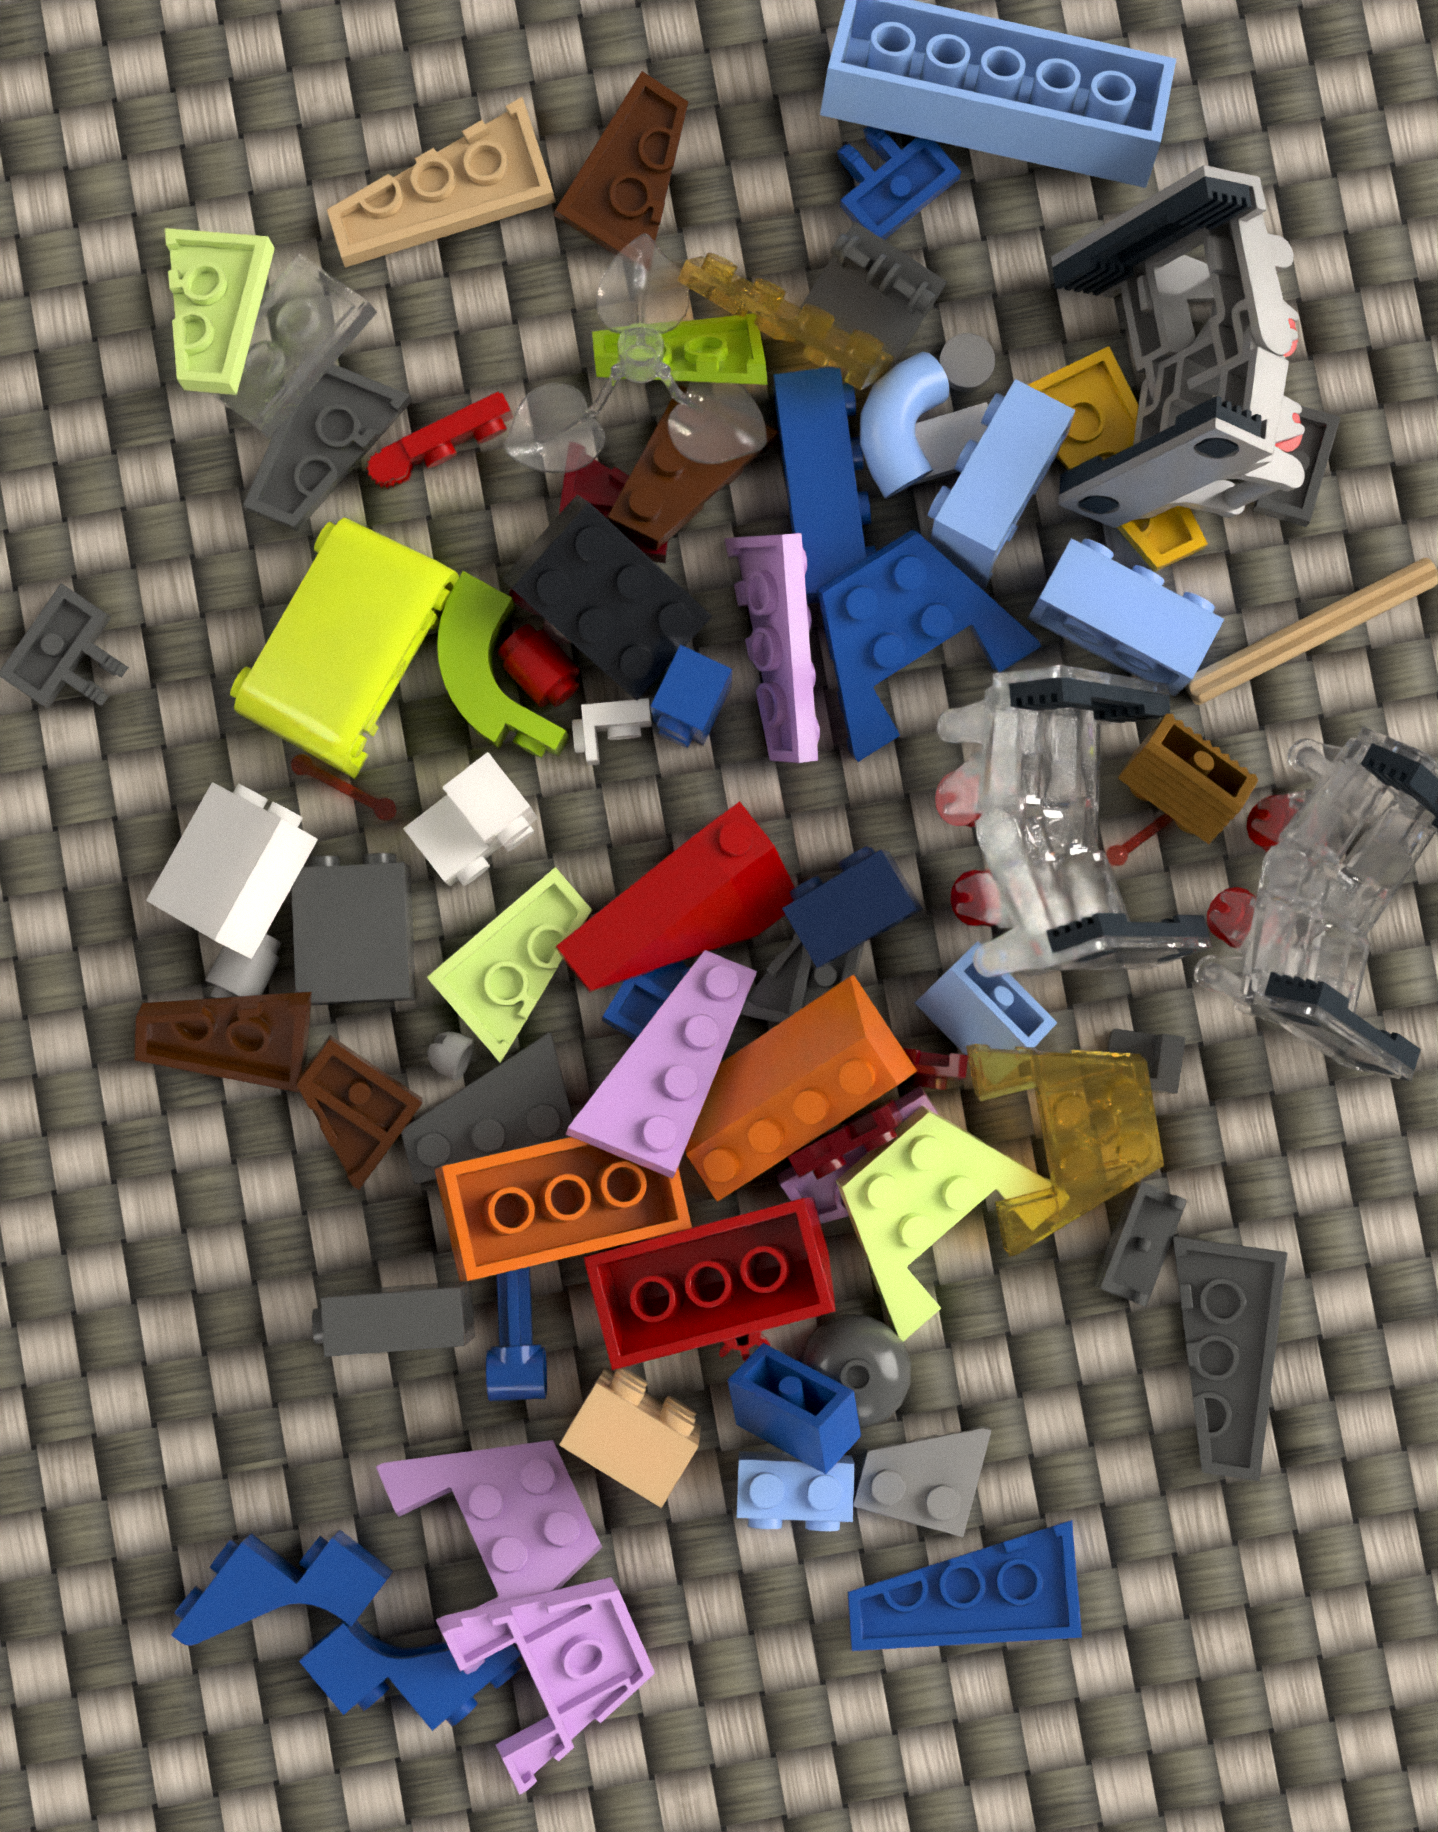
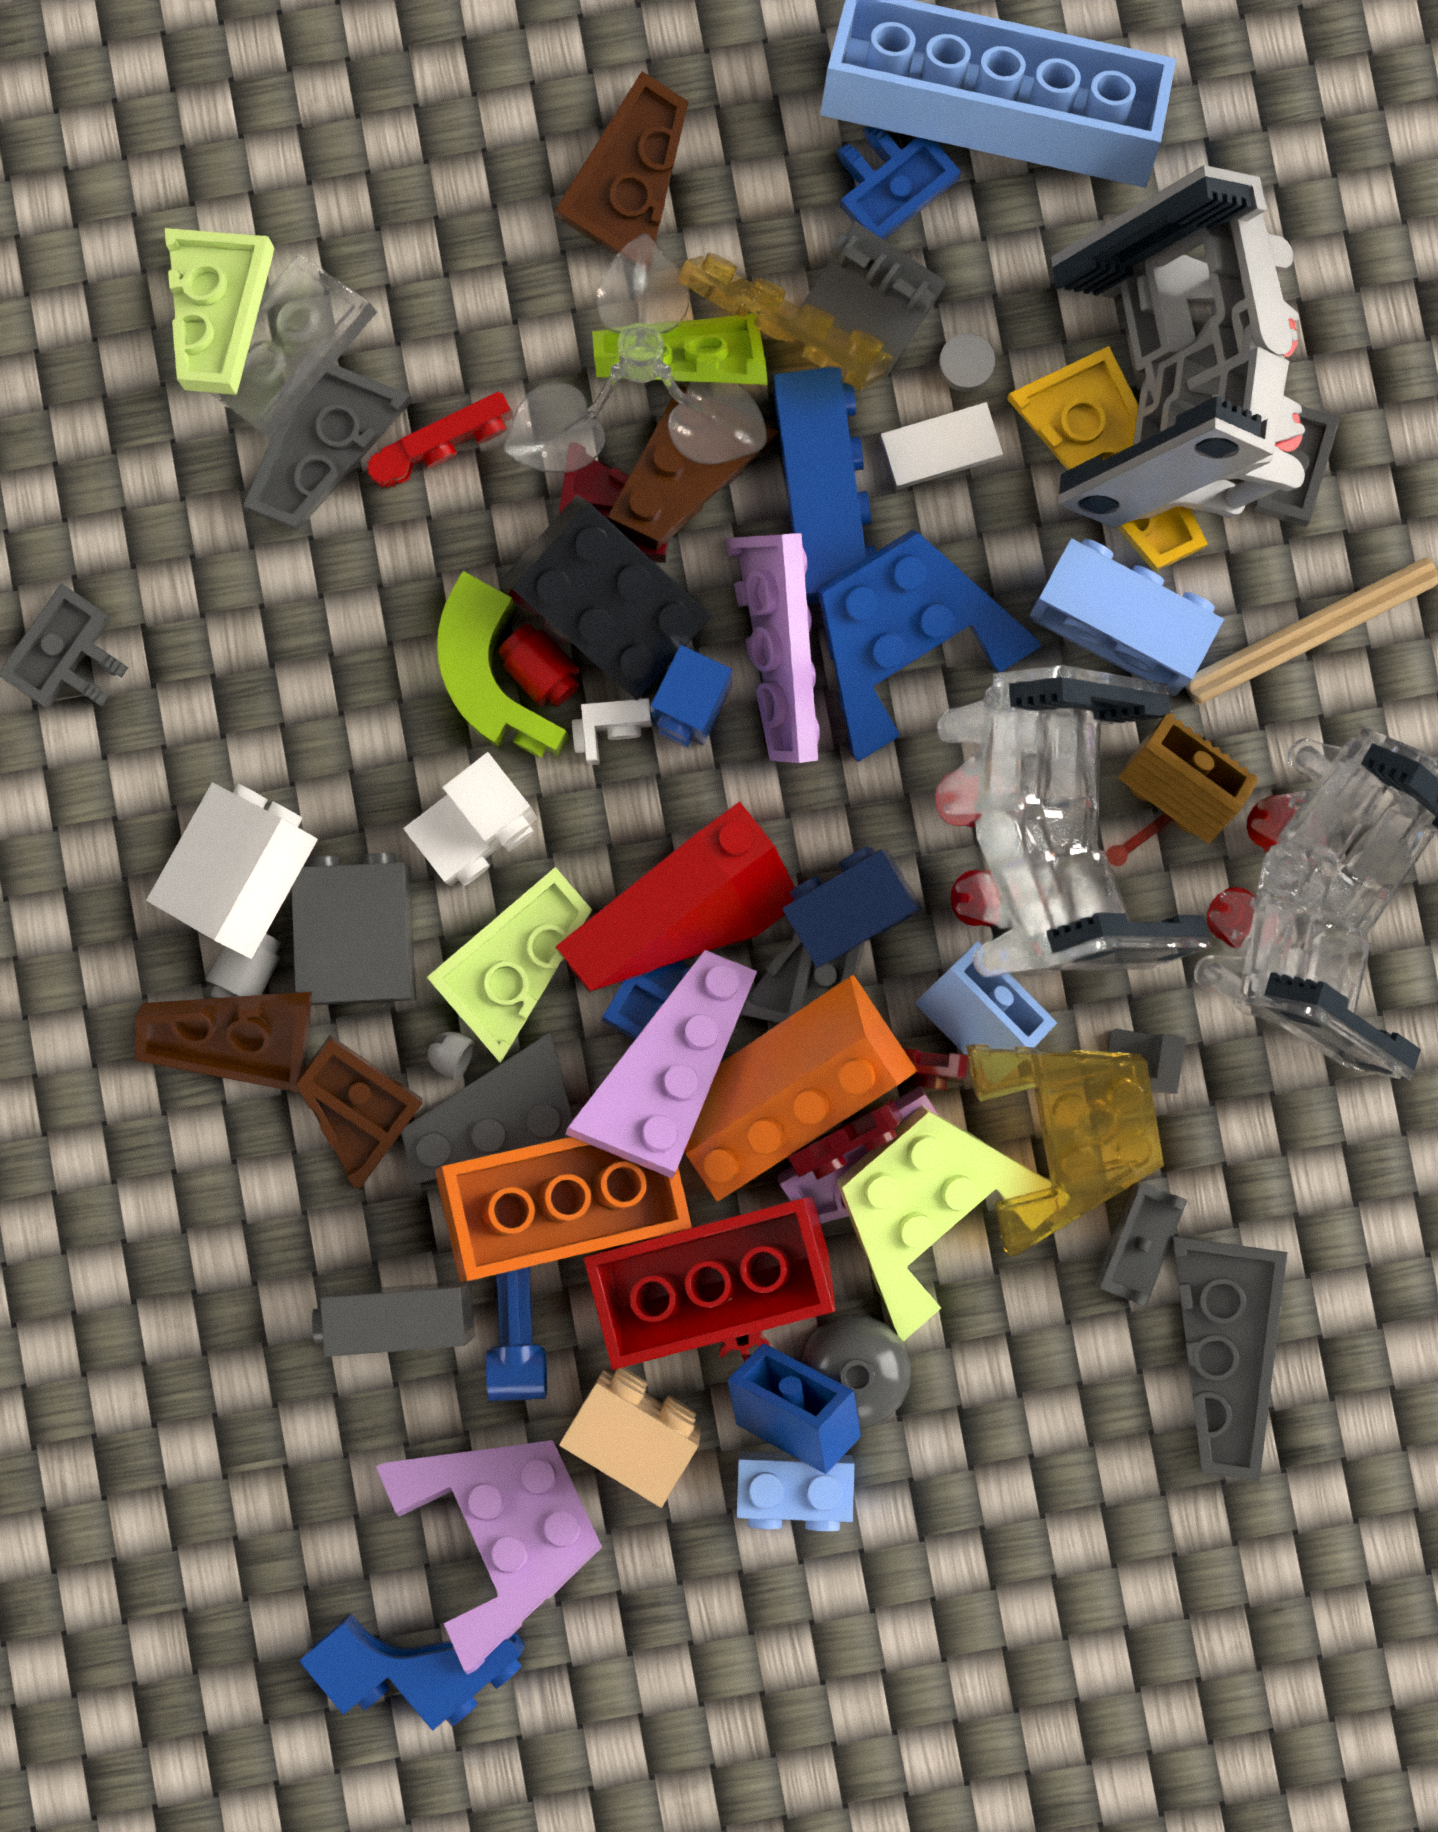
(258, 1580): blue arch -> none
(343, 643): neon yellow windscreen -> none
(384, 808): clear red hinge -> none
(463, 186): tan wing -> none
(577, 1652): lavender wing -> none
(891, 417): light blue cylinder -> none
(924, 1479): light grey wing -> none
(986, 1596): blue wing -> none
(998, 478): light blue wedge -> none

